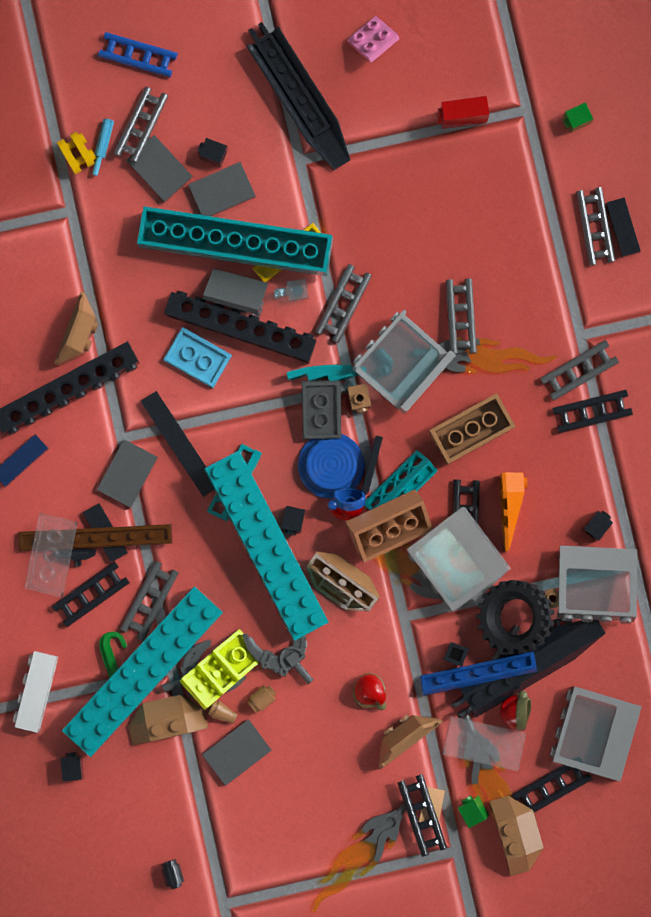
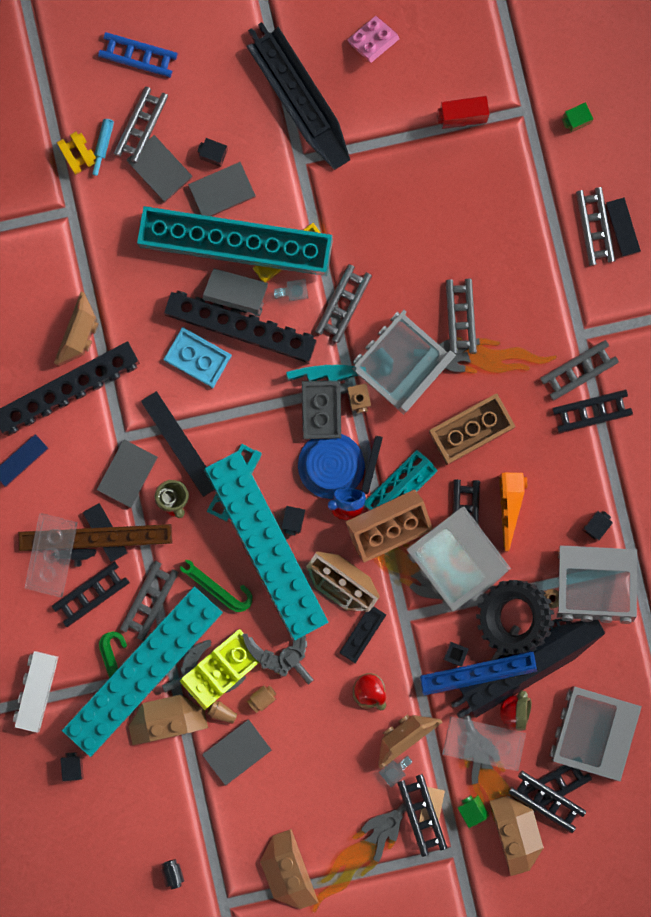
(172, 497): none -> olive piece
(216, 590): none -> green piece
(287, 872): none -> medium nougat wedge
(362, 634): none -> black tile
(394, 772): none -> clear light blue plate
(558, 800): none -> black bar

